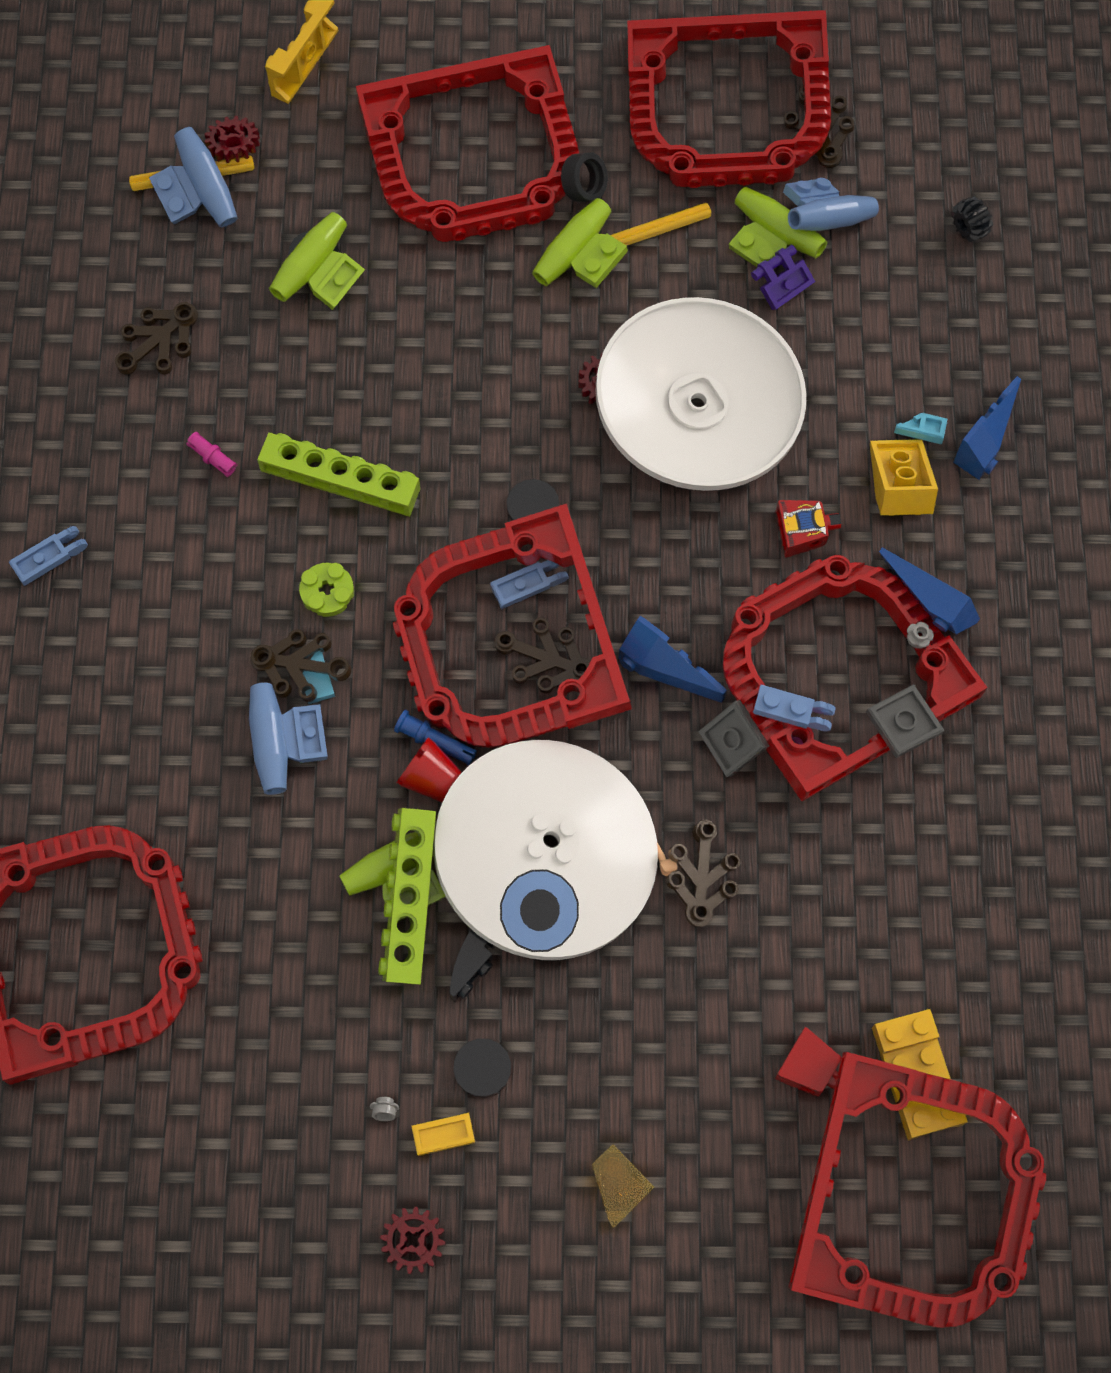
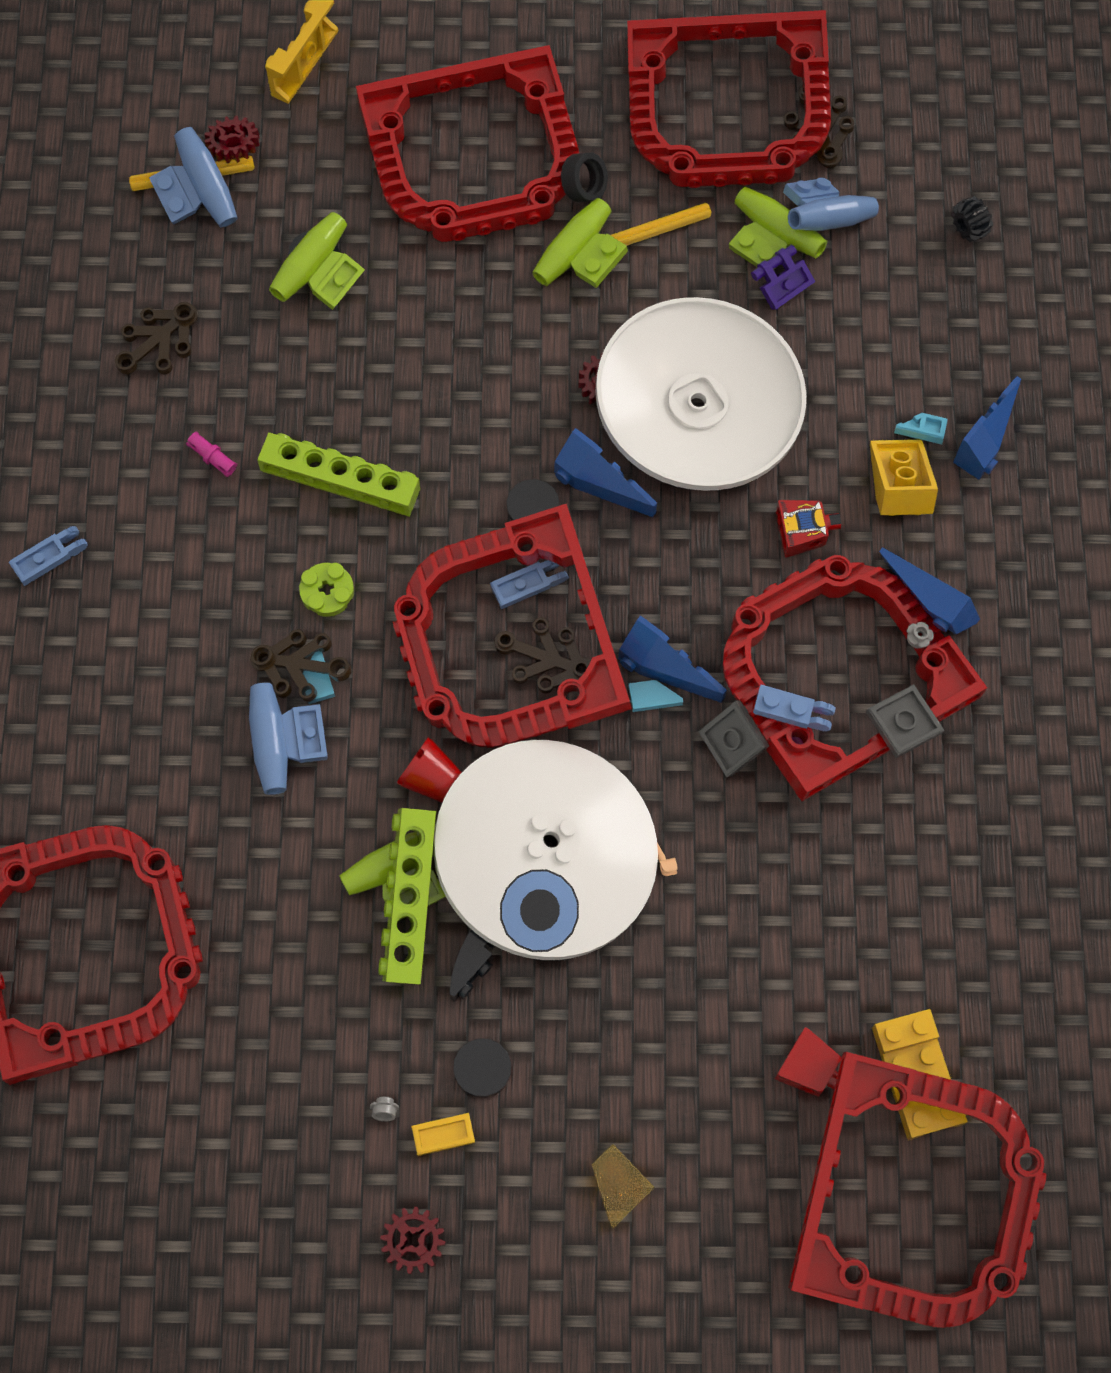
(422, 730): blue pin -> none
(589, 472): none -> blue wedge
(652, 695): none -> medium azure tile
(701, 877): dark brown plant -> none

